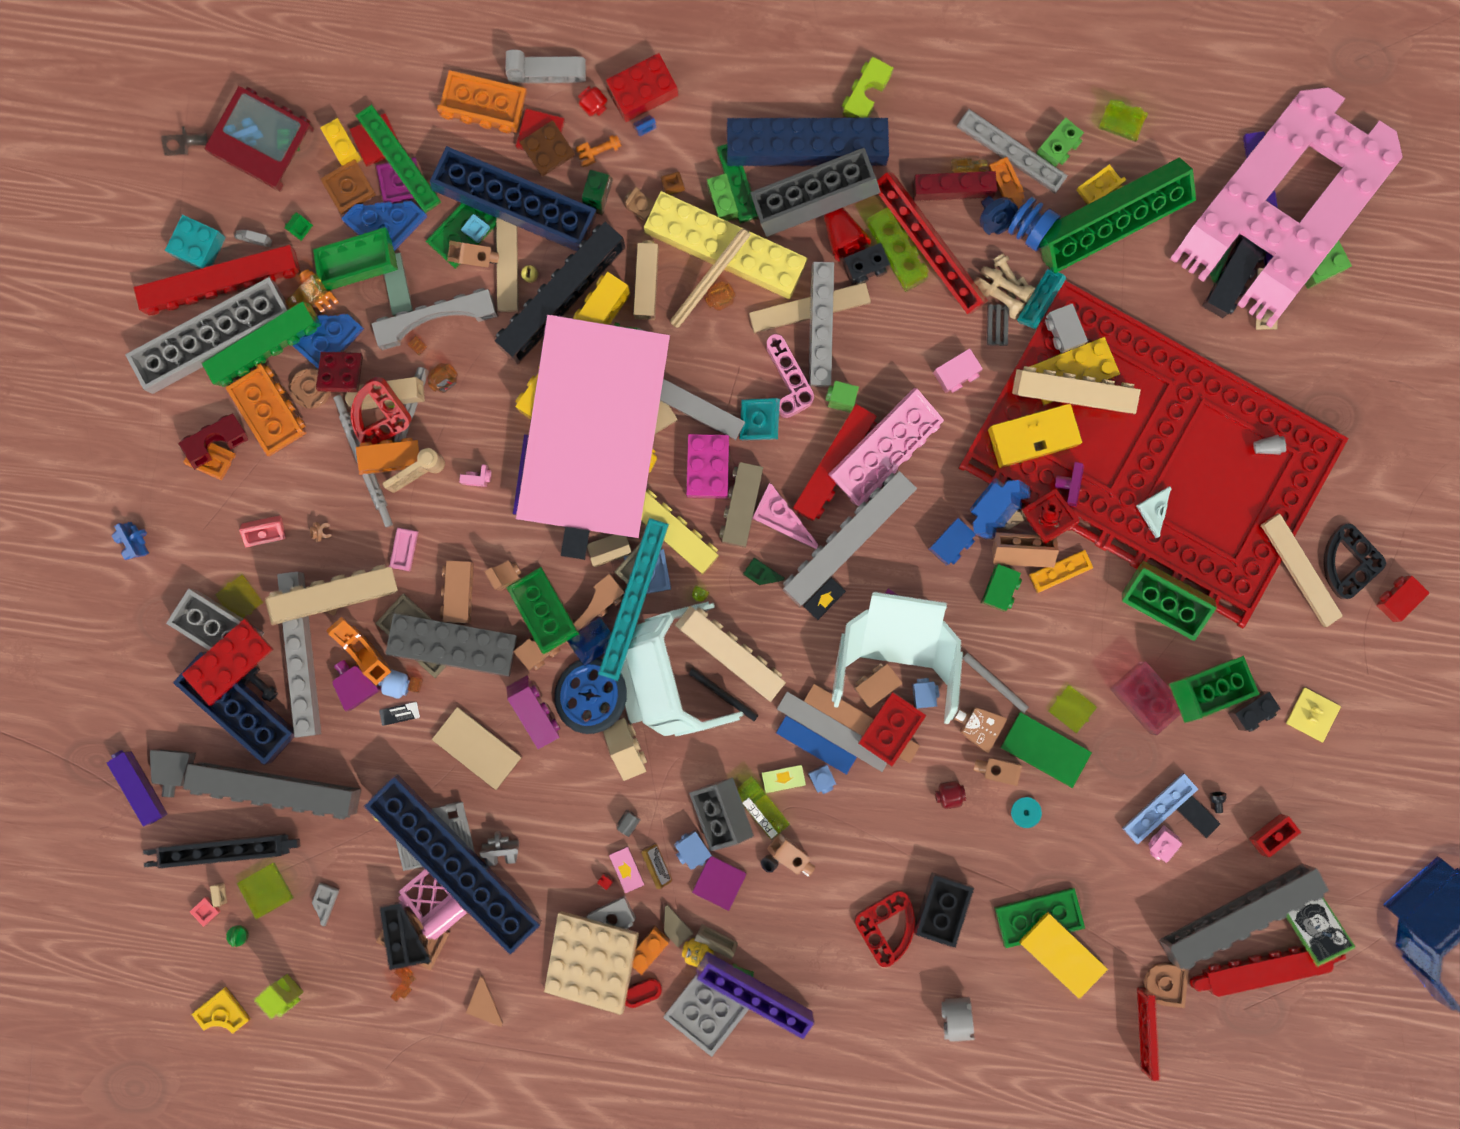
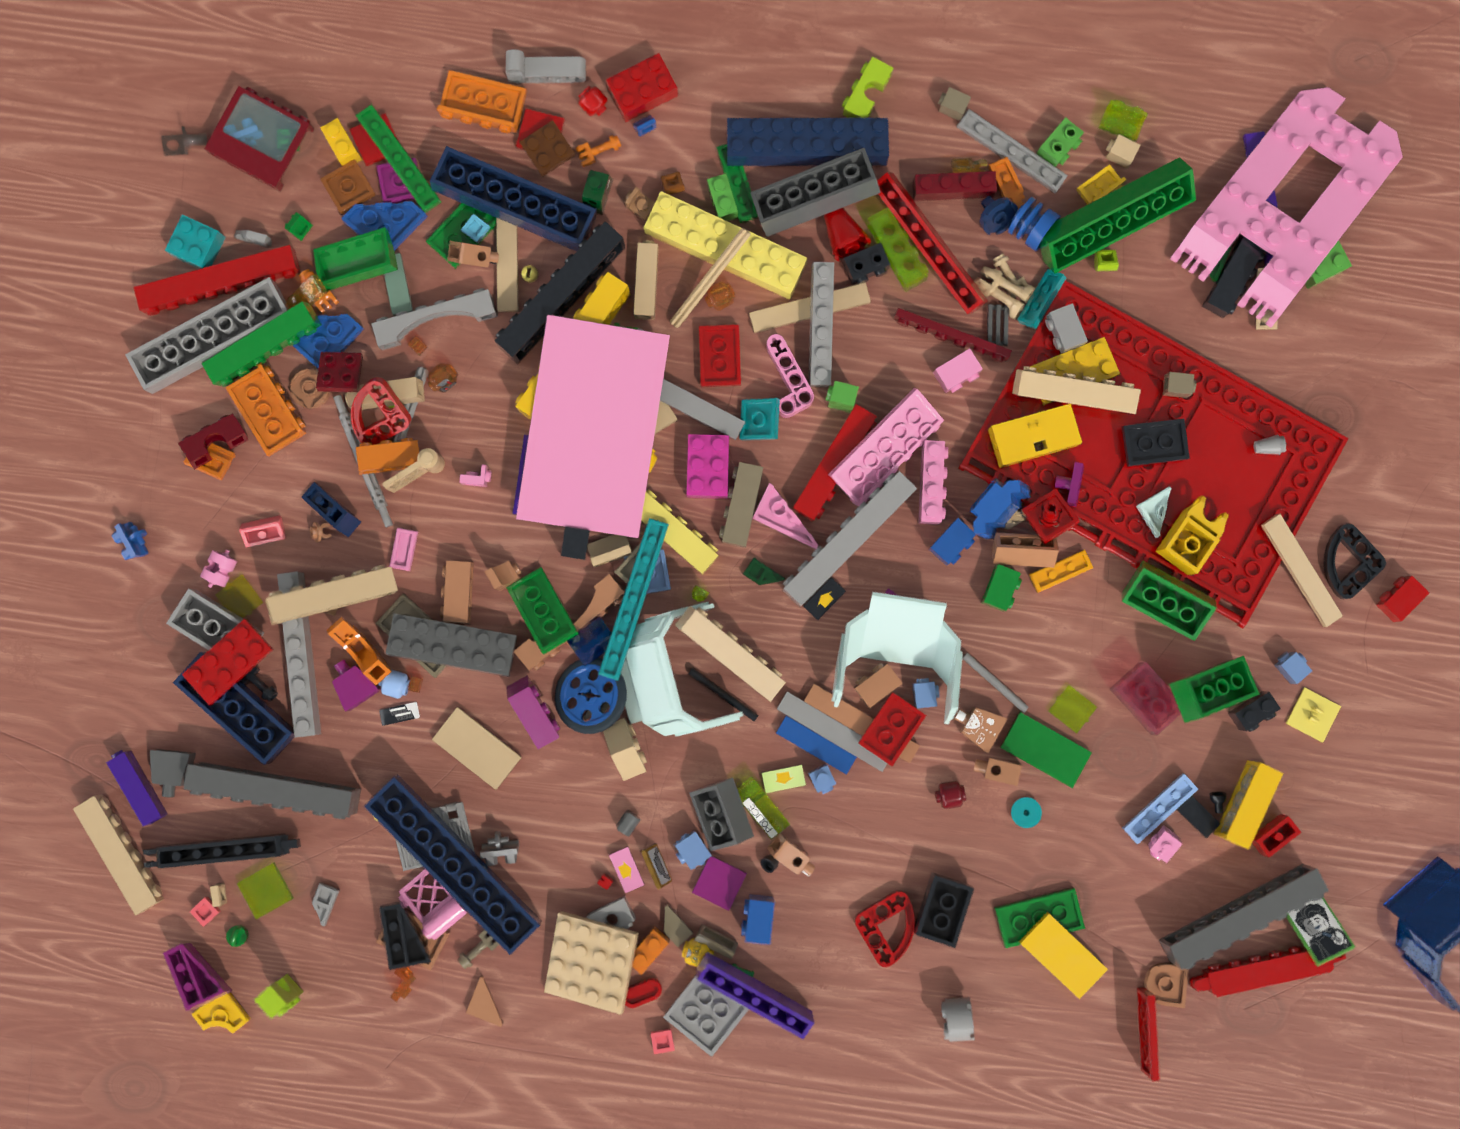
(118, 853): none -> tan brick
(194, 976): none -> magenta wedge
(219, 566): none -> bright pink wheel
(331, 510): none -> dark blue slope
(465, 960): none -> dark tan hinge
(662, 1041): none -> coral plate
(720, 355): none -> red plate
(759, 919): none -> blue brick
(931, 482): none -> bright pink brick
(945, 332): none -> dark red plate
(954, 103): none -> dark tan brick
(1106, 260): none -> lime brick
(1122, 151): none -> tan brick
(1155, 442): none -> black plate
(1179, 384): none -> dark tan brick
(1192, 538): none -> yellow brick
(1248, 804): none -> yellow brick
(1293, 667): none -> medium blue brick

